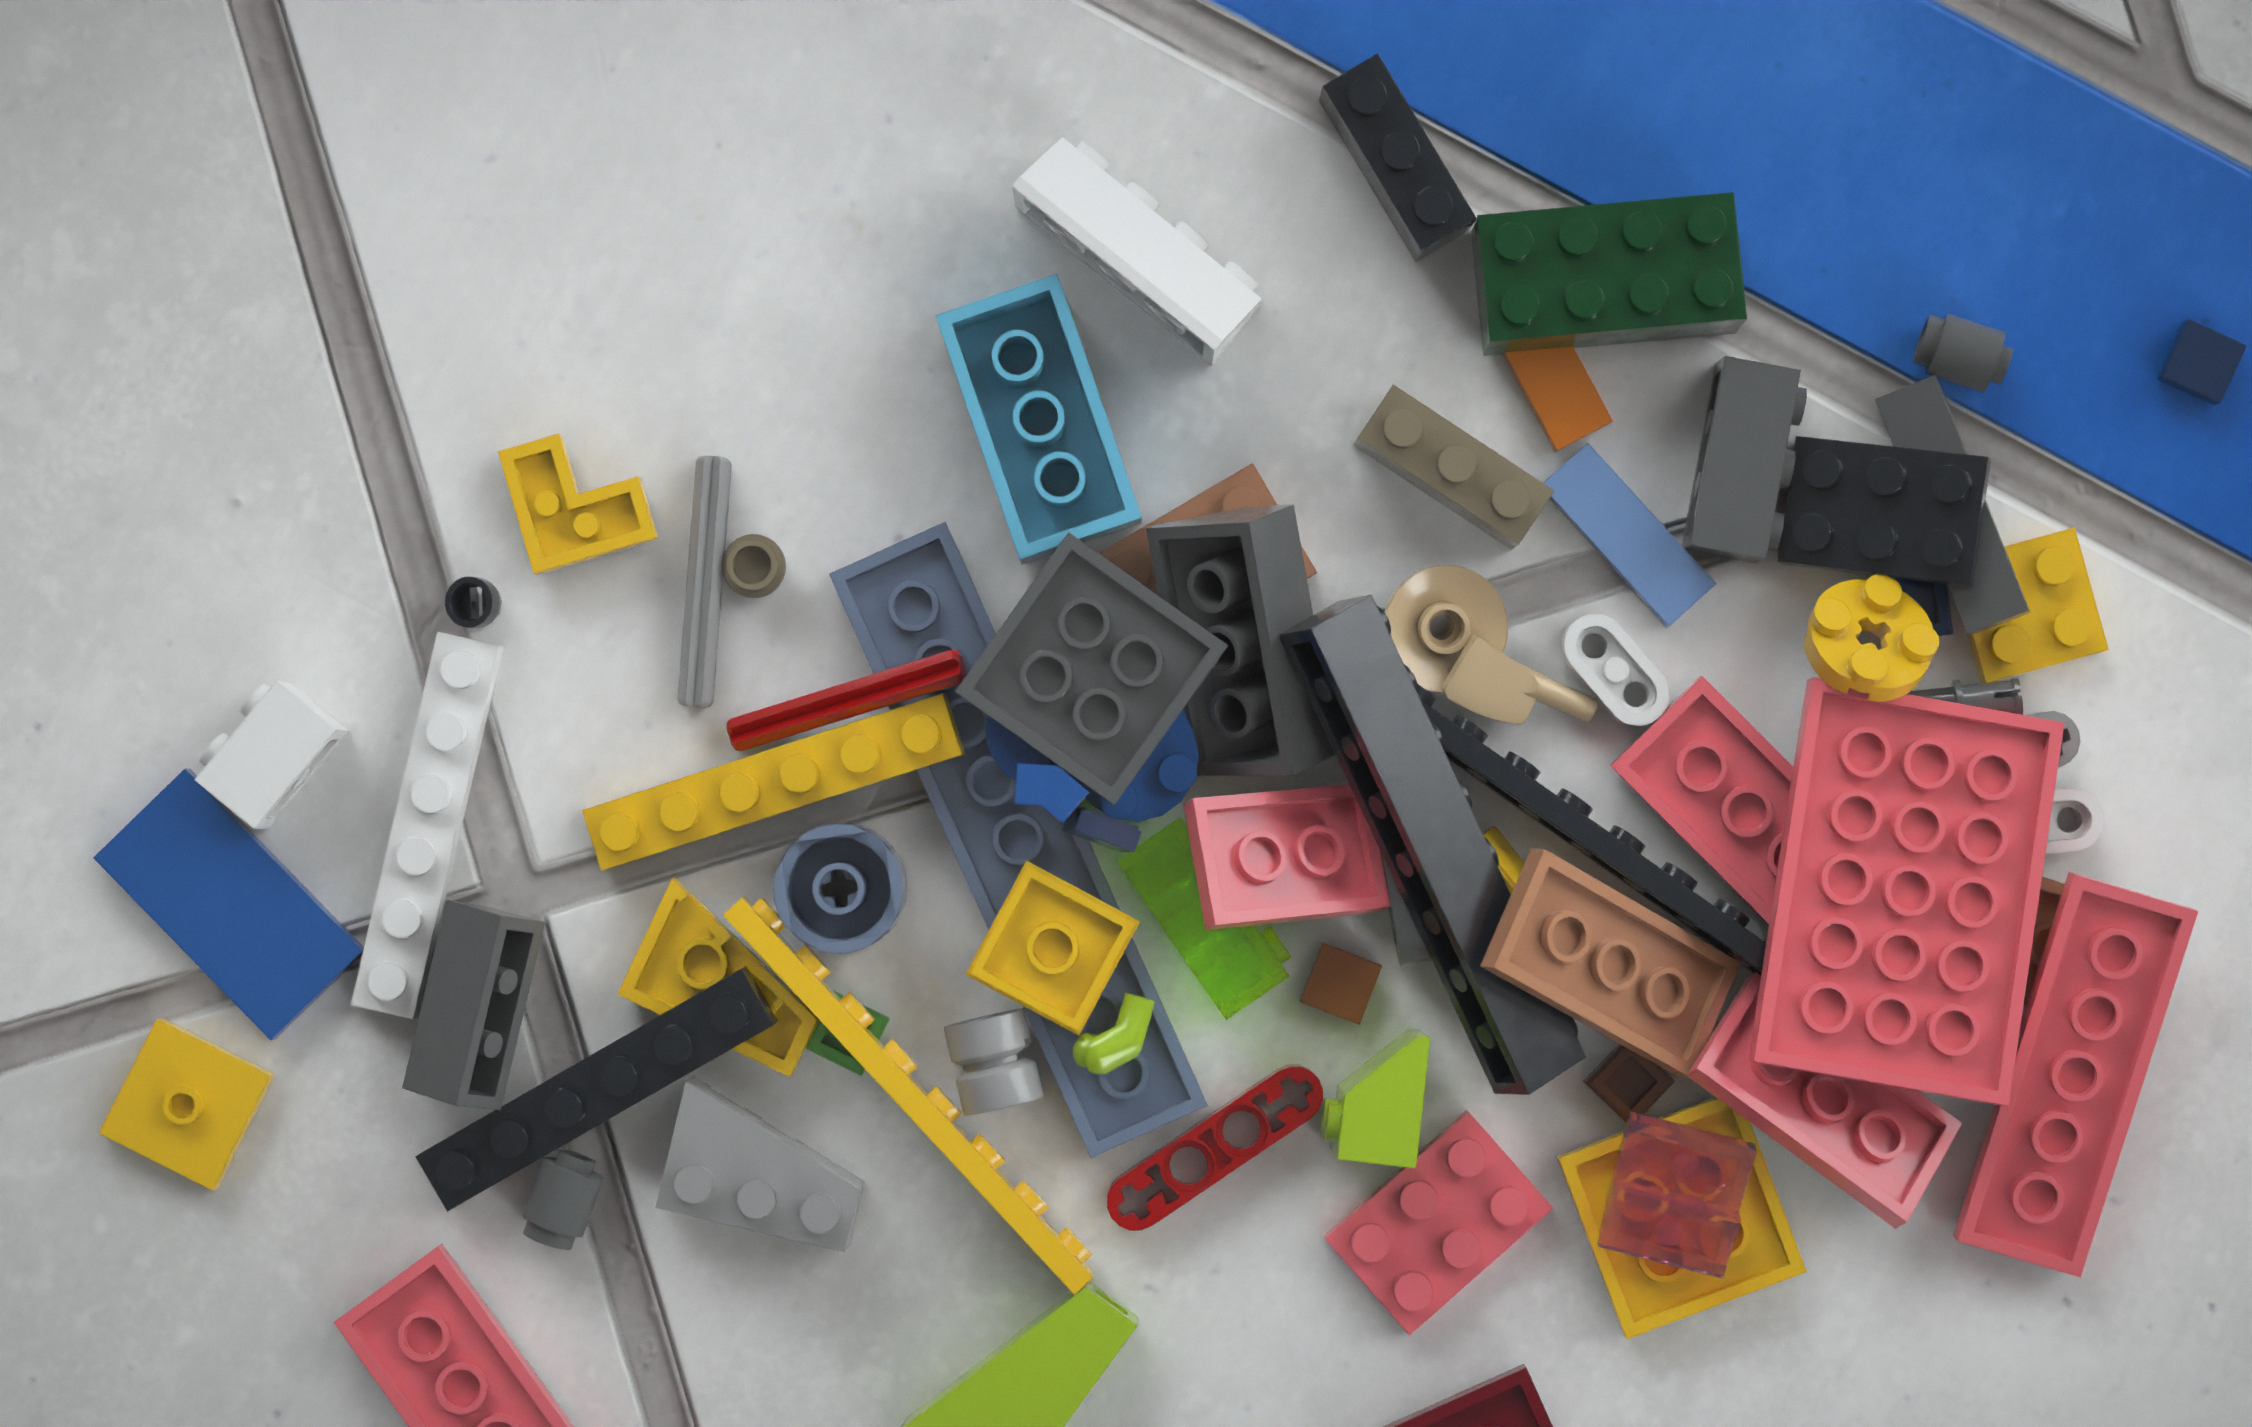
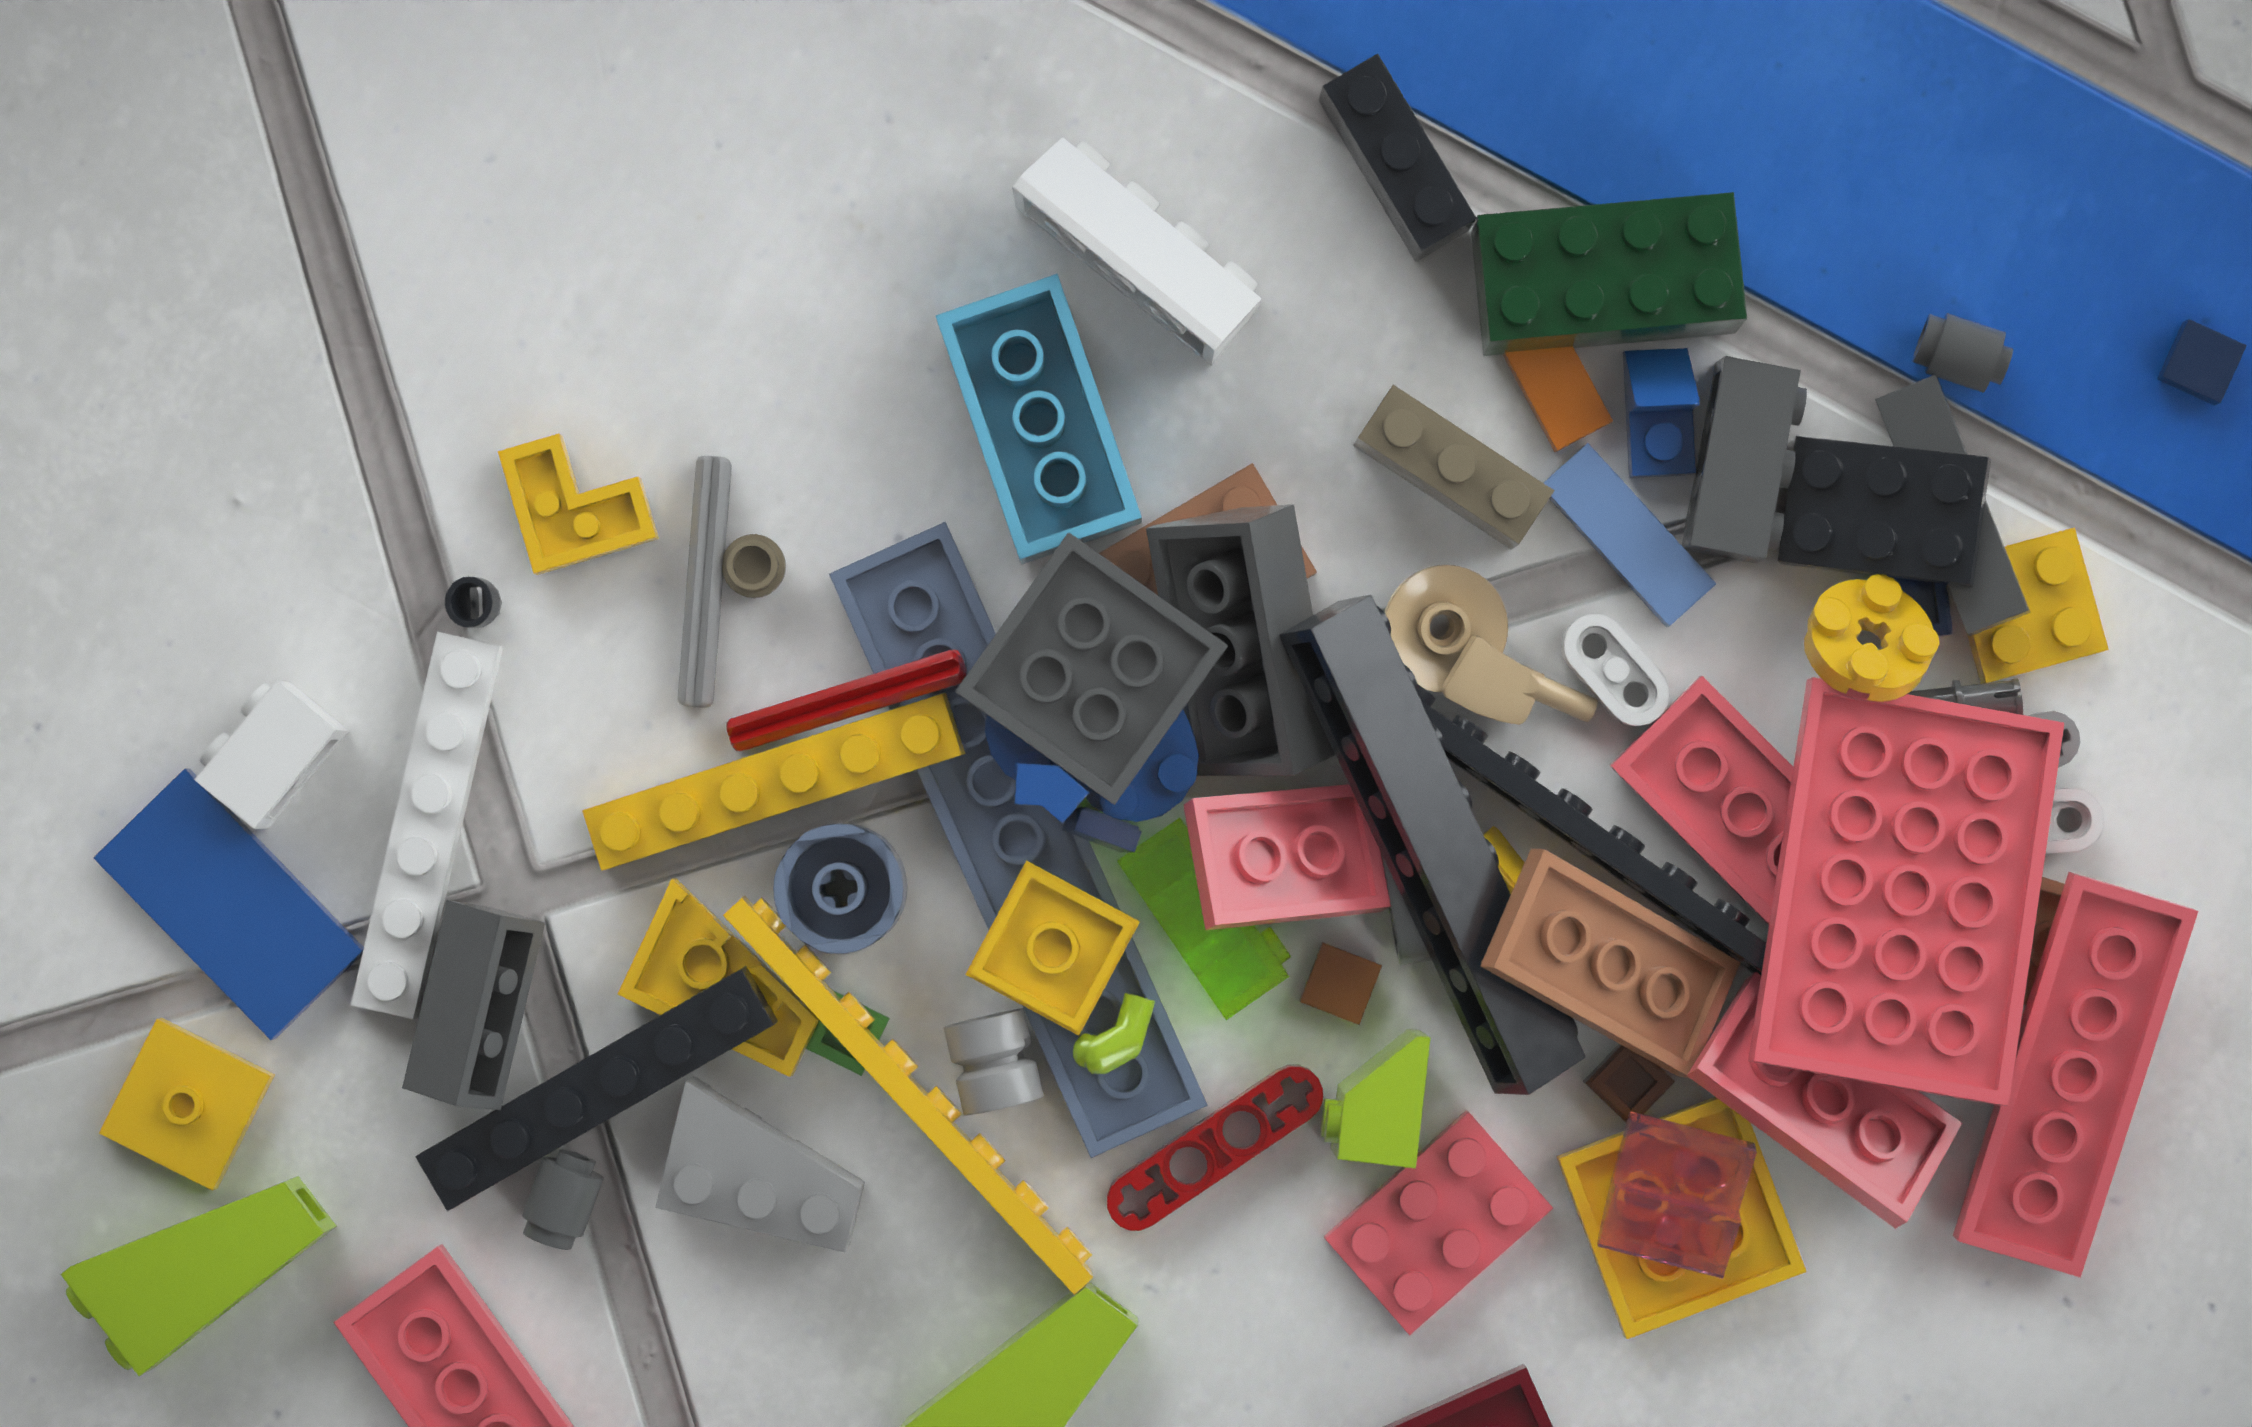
(186, 1276): none -> lime slope
(1660, 412): none -> blue slope

